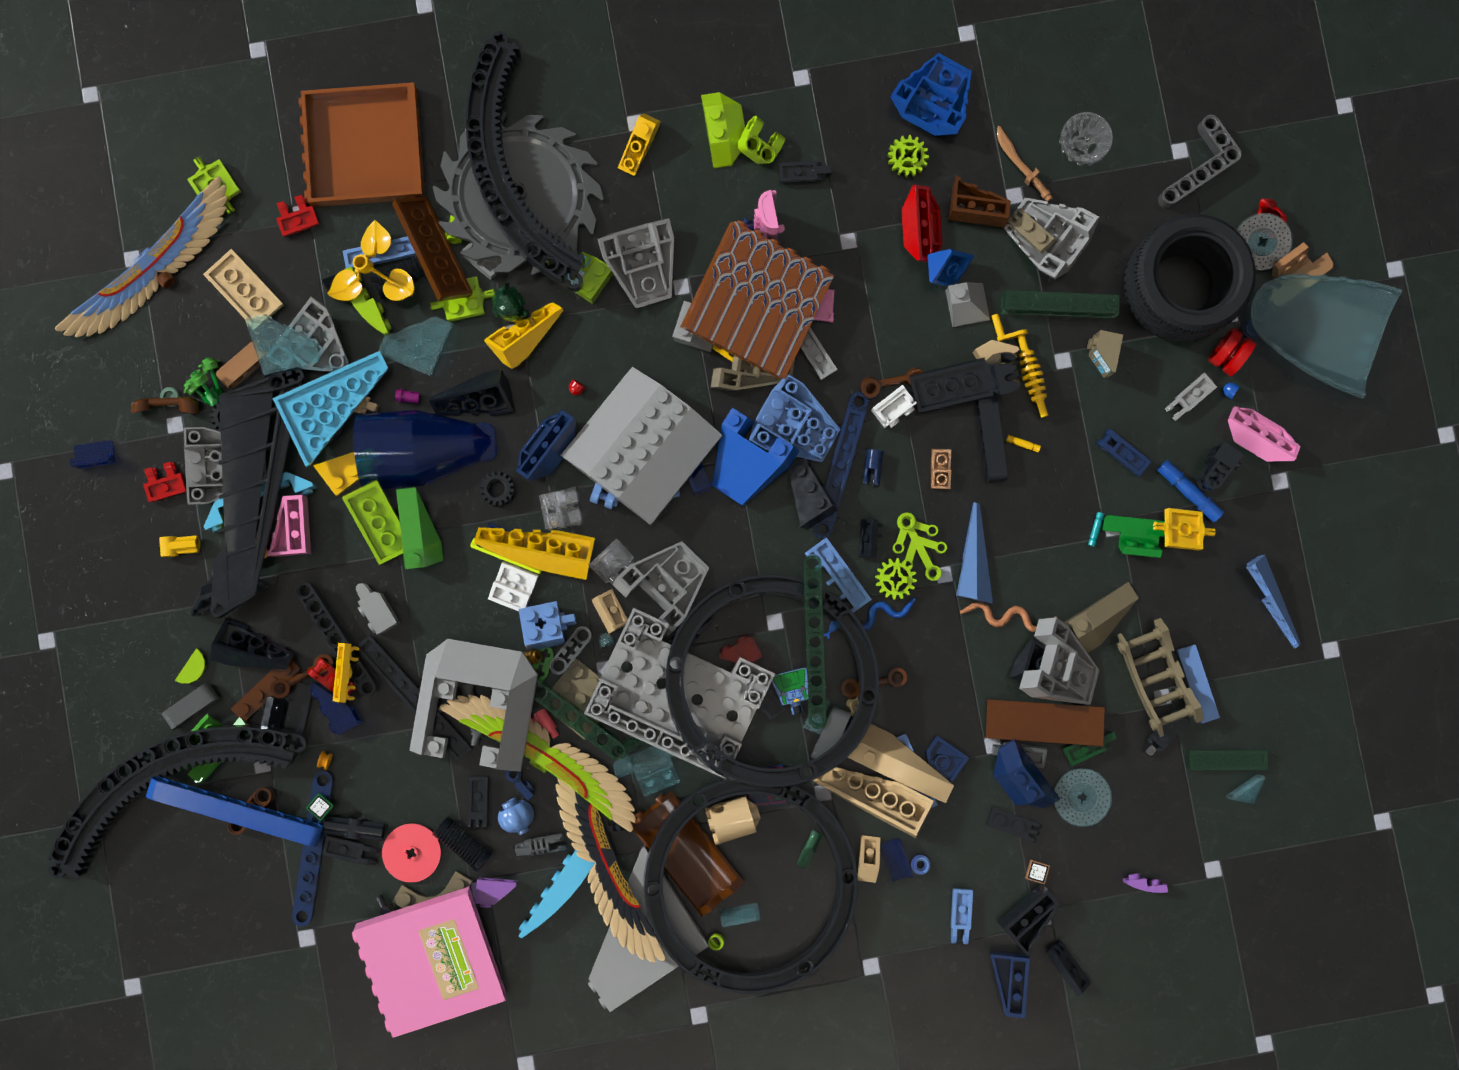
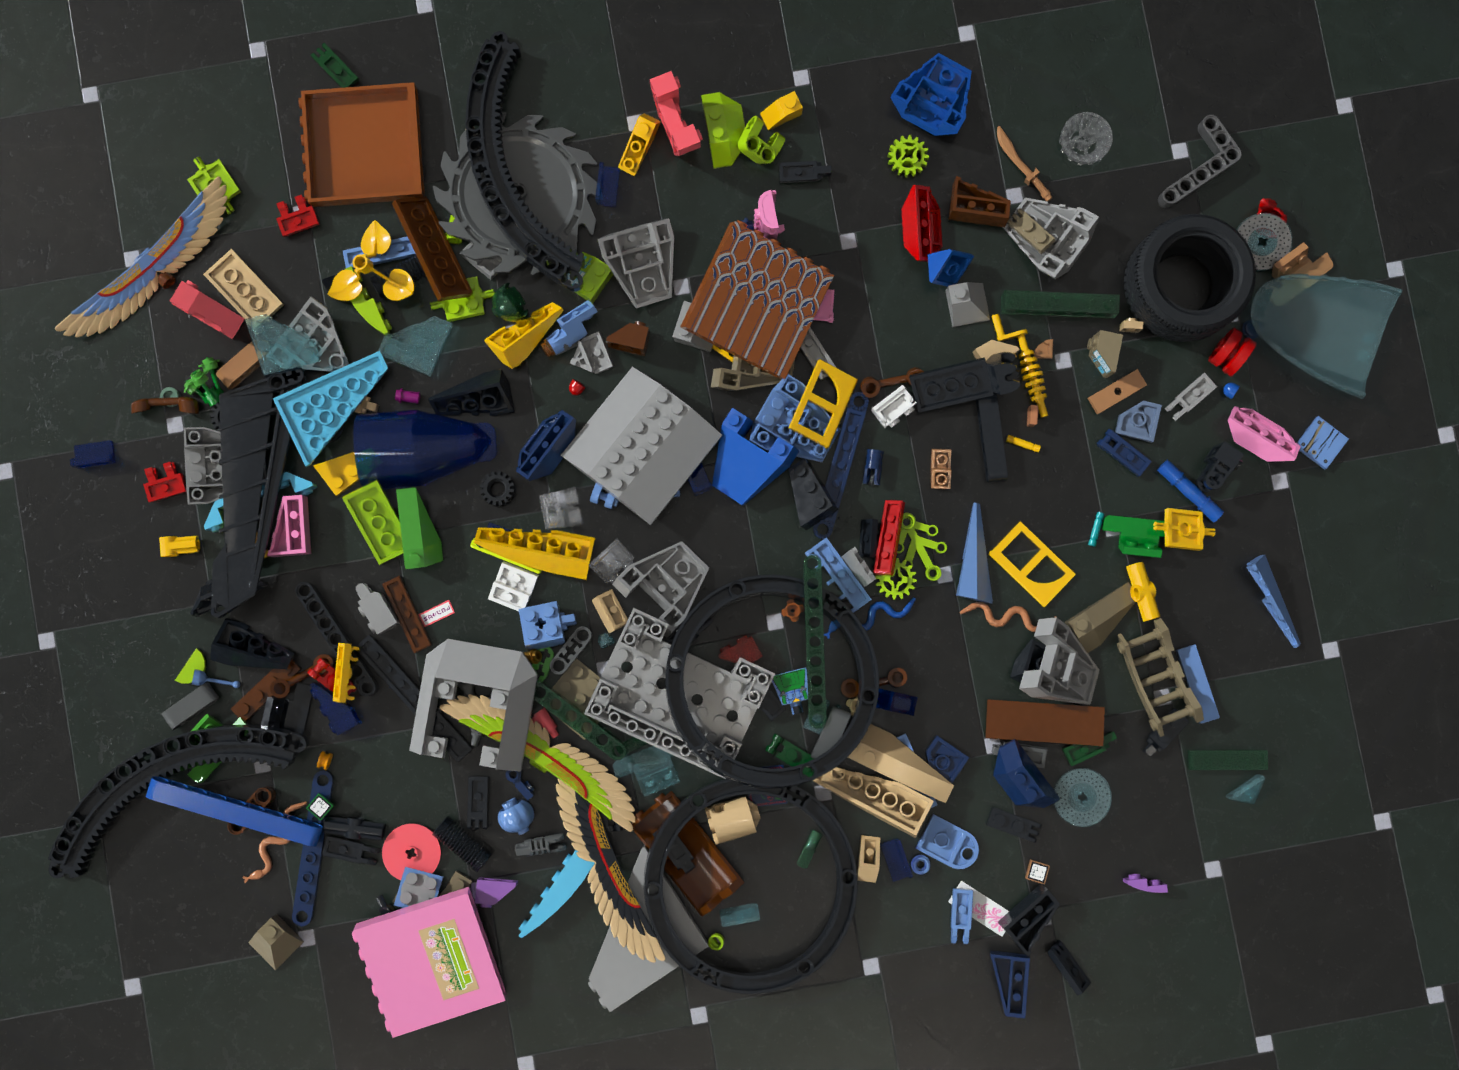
(200, 678): none -> medium blue hinge
(206, 309): none -> coral wedge
(271, 840): none -> nougat animal
(275, 941): none -> dark tan slope
(335, 67): none -> dark green hinge
(407, 614): none -> reddish brown tile
(417, 887): none -> light grey piece
(436, 613): none -> white sticker
(571, 330): none -> medium blue plate
(593, 354): none -> light grey slope
(607, 185): none -> clear blue panel
(630, 338): none -> reddish brown slope
(666, 98): none -> coral wedge
(680, 855): none -> black hinge
(782, 111): none -> yellow slope
(790, 754): none -> dark green plate
(793, 615): none -> dark orange plate
(844, 385): none -> yellow window
(858, 567): none -> light grey slope
(889, 537): none -> red tile
(896, 702): none -> clear blue slope
(946, 843): none -> medium blue tile
(985, 910): none -> white sticker
(1032, 415): none -> nougat tile
(1039, 591): none -> yellow window
(1044, 350): none -> medium nougat tile
(1126, 386): none -> medium nougat tile
(1131, 325): none -> tan plate
(1139, 421): none -> sand blue plate
(1143, 591): none -> yellow piece
(1321, 442): none -> medium blue tile

